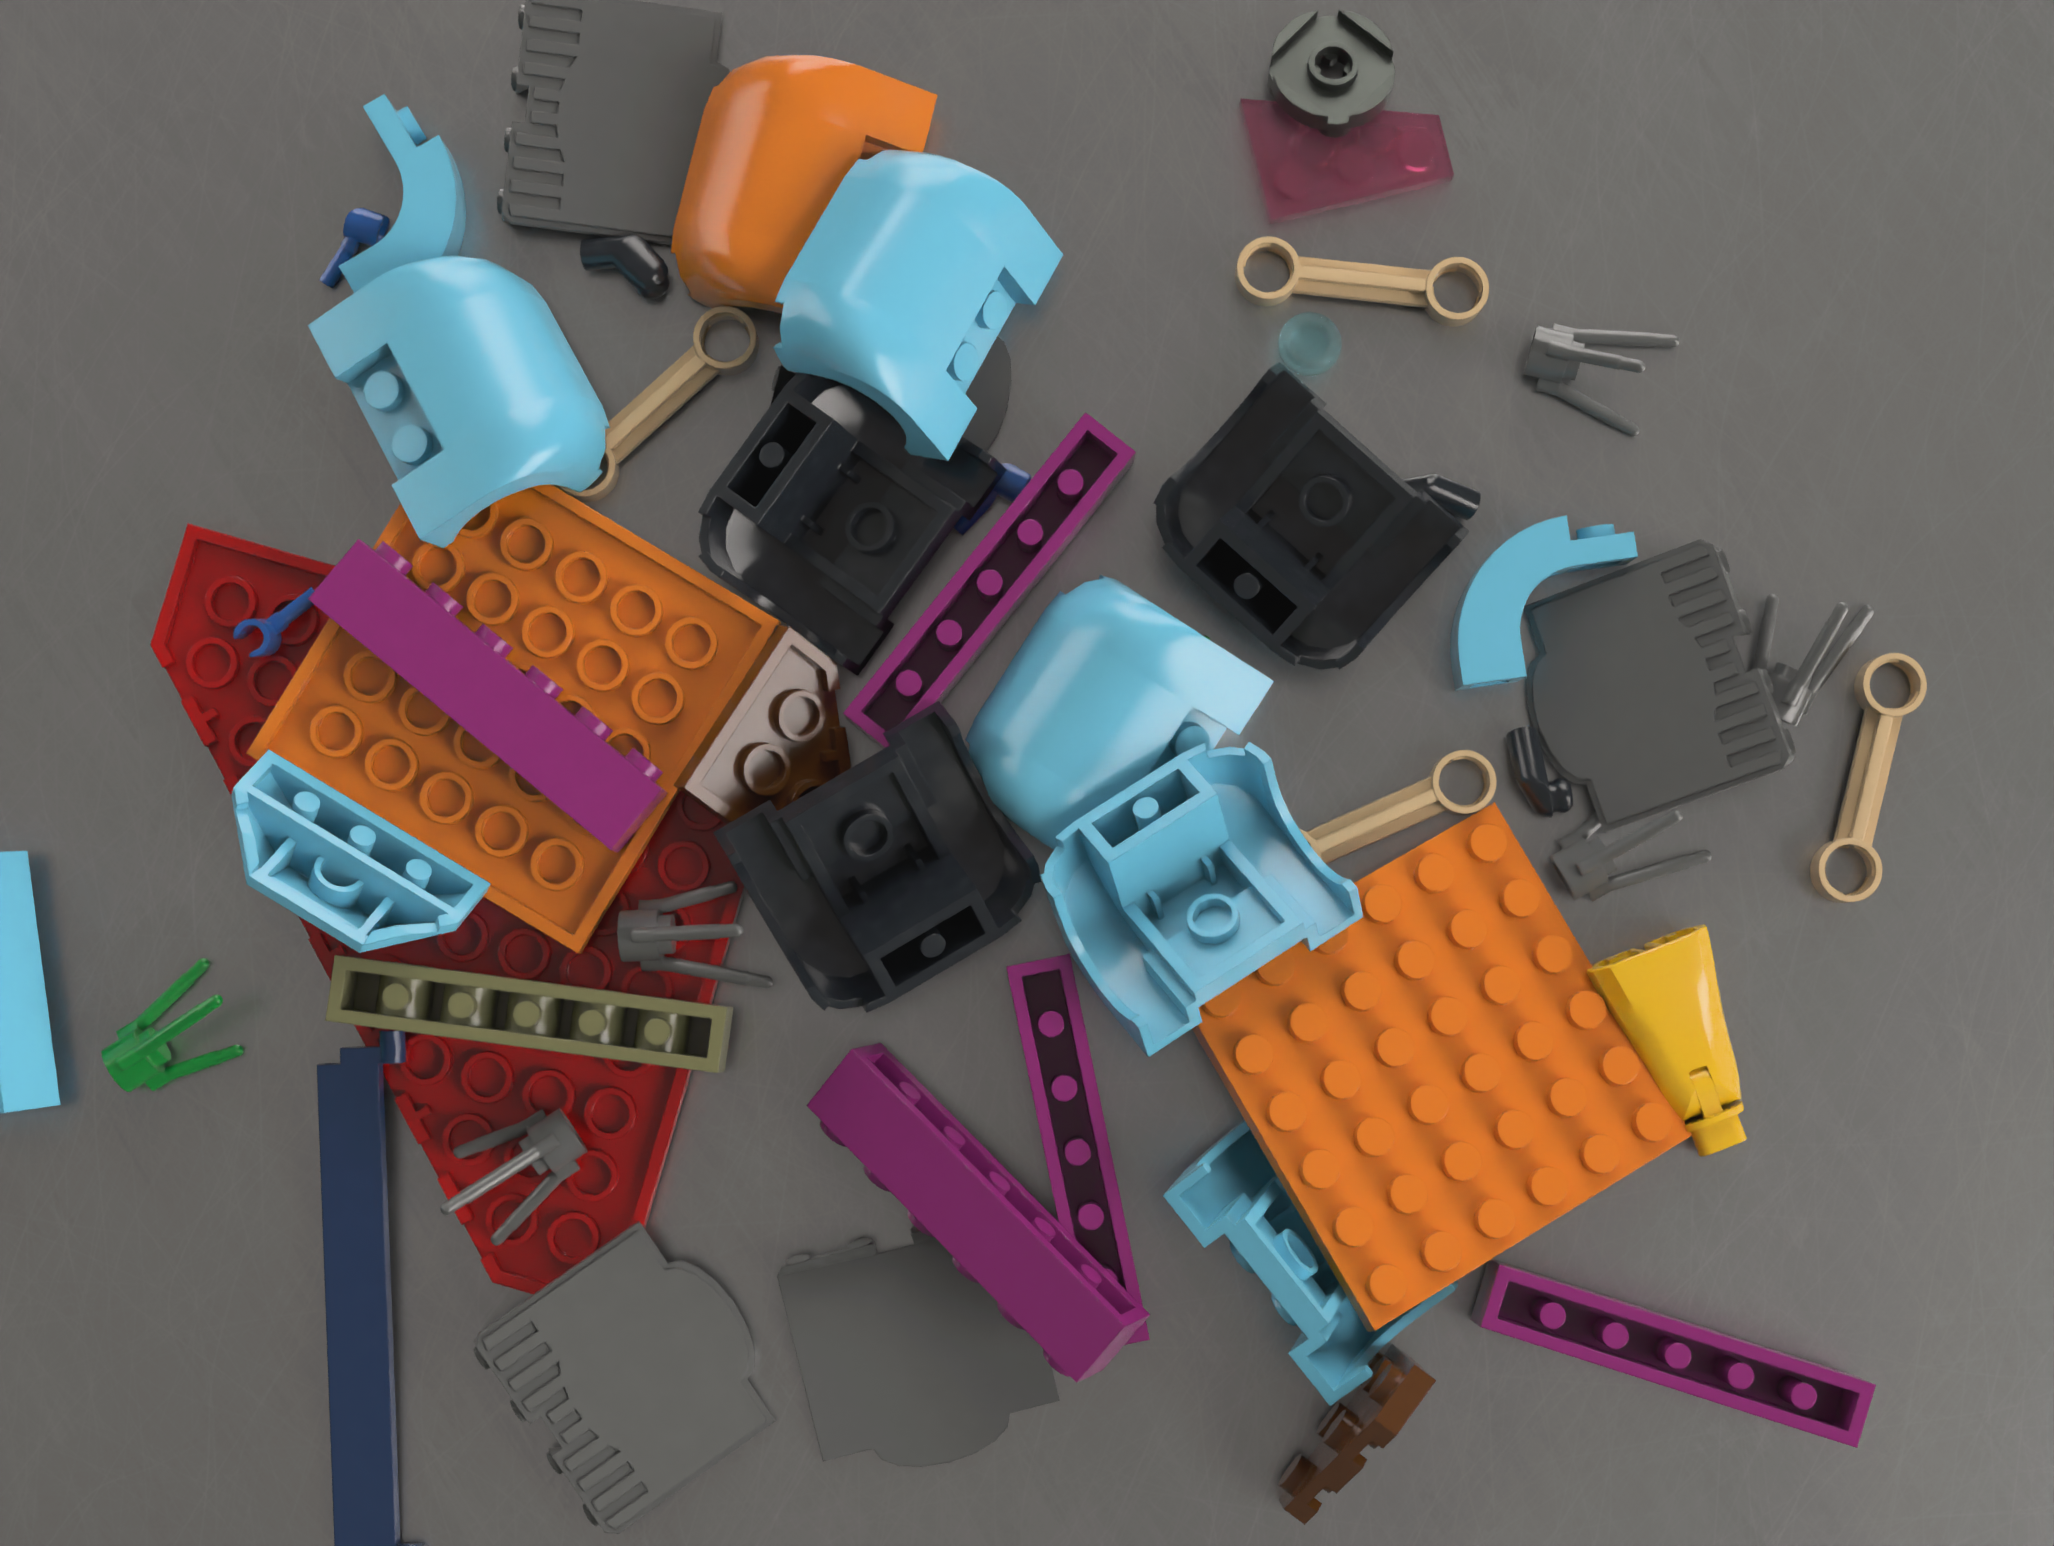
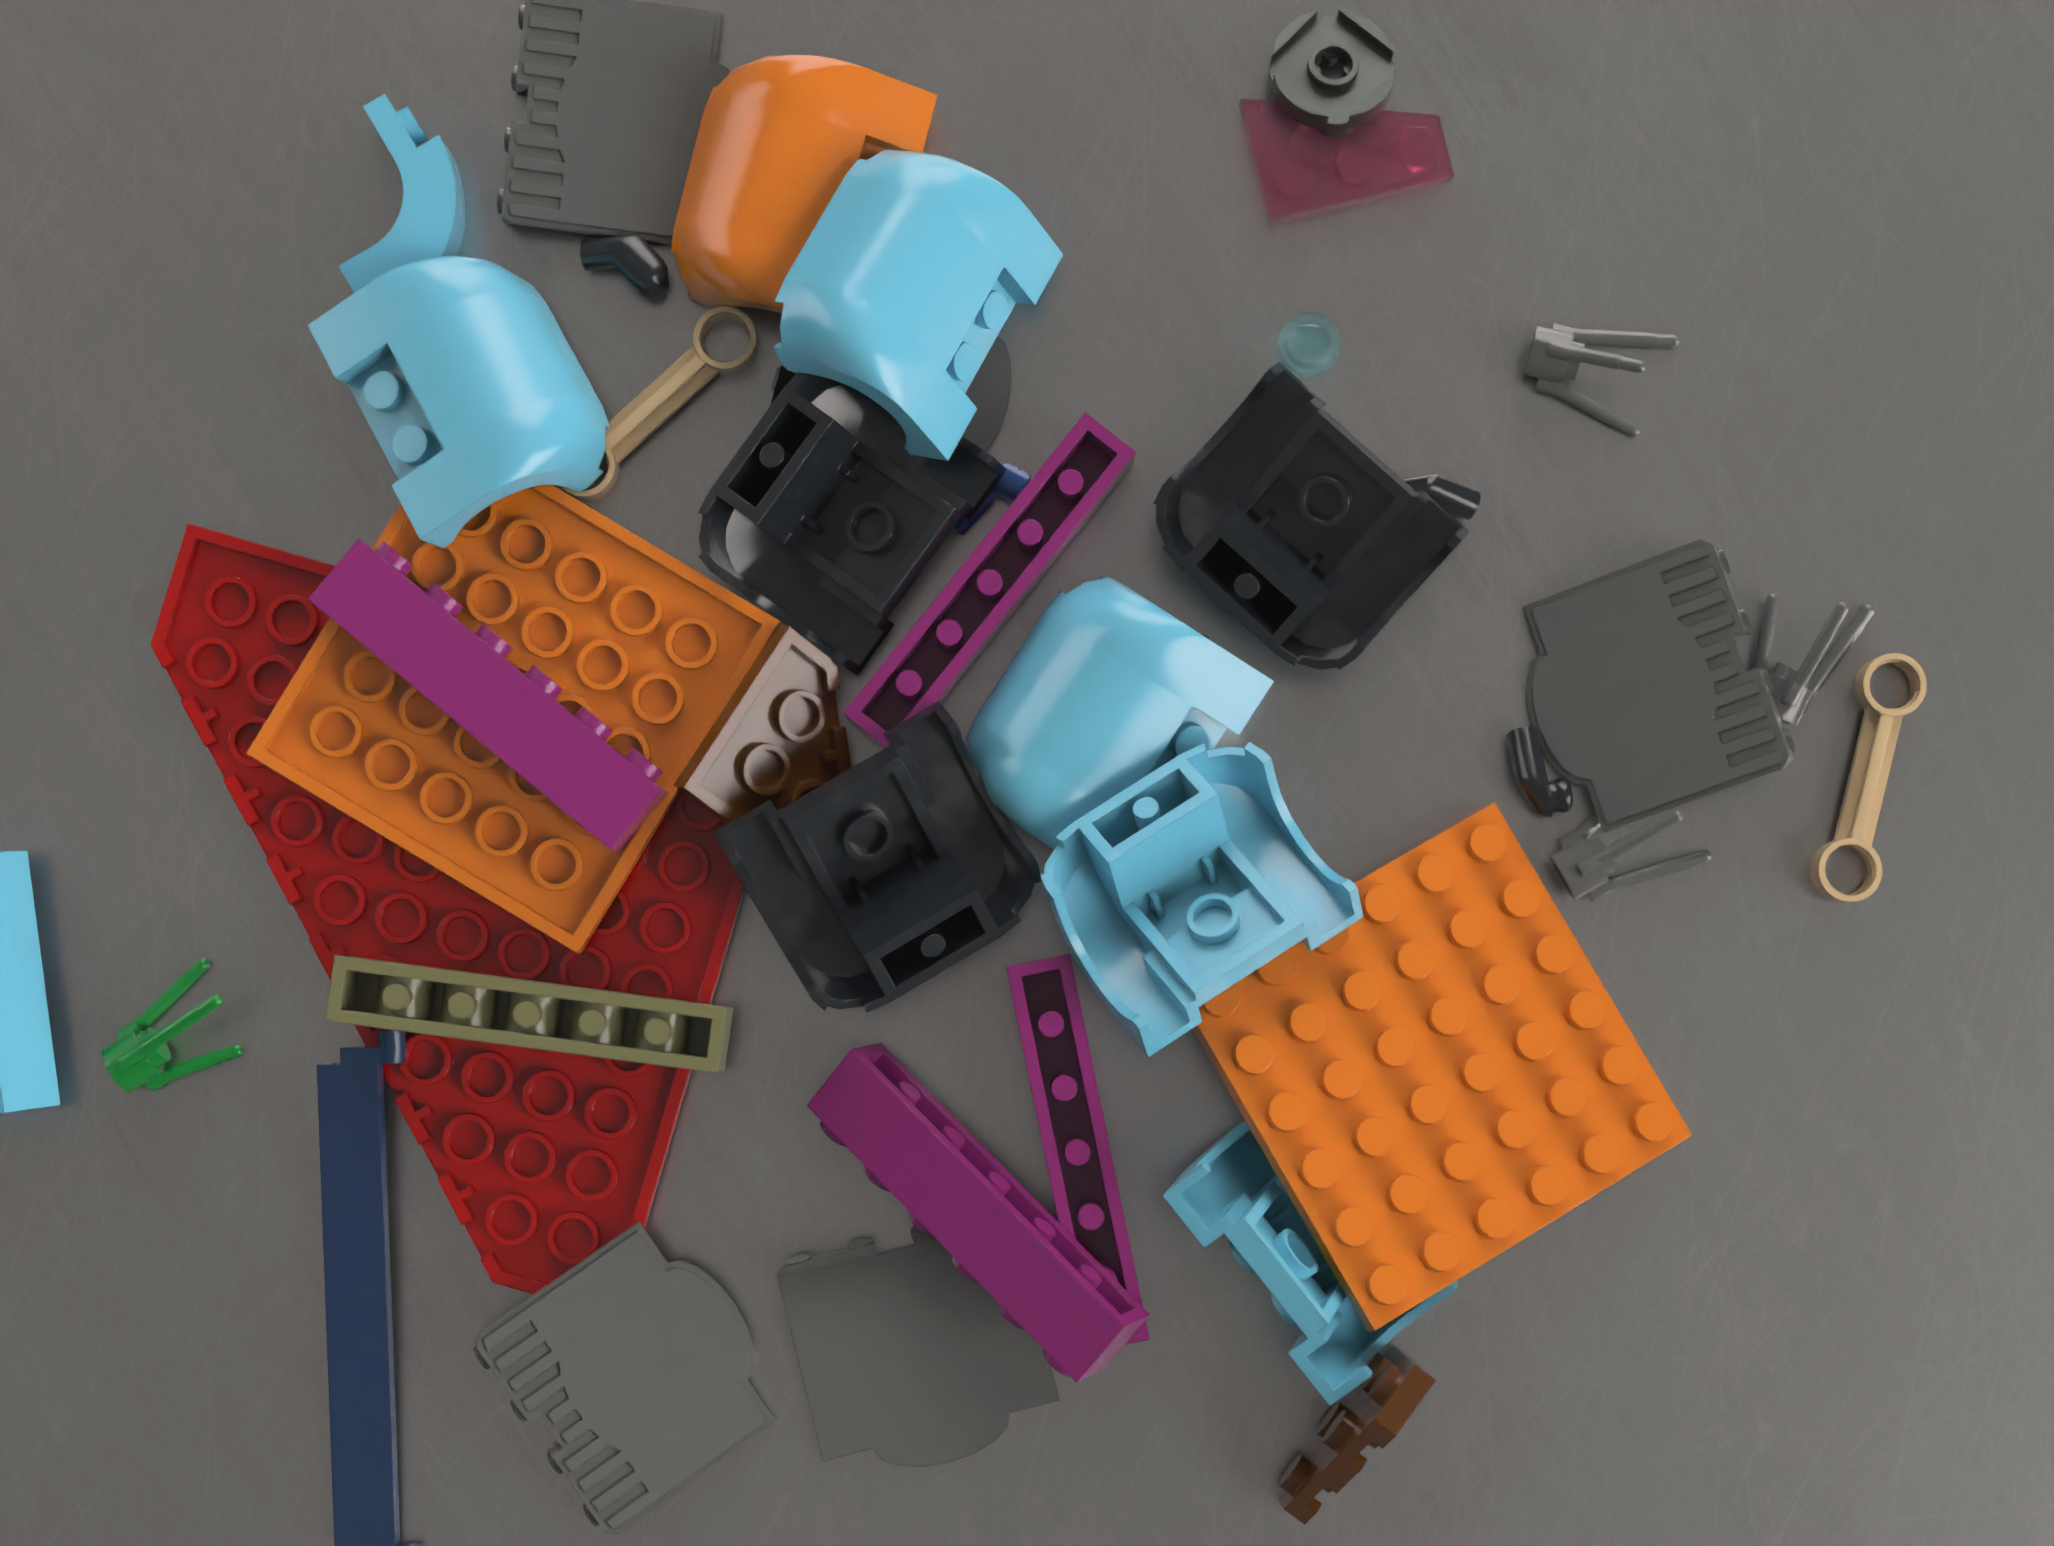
(274, 625): blue hand -> none
(344, 862): medium azure wedge -> none
(359, 227): blue hand -> none
(550, 1145): dark grey plant -> none
(649, 934): dark grey plant -> none
(1362, 281): tan piece -> none
(1397, 811): tan piece -> none
(1489, 612): medium azure arch -> none
(1673, 1353): magenta brick -> none
(1676, 1022): yellow piece -> none

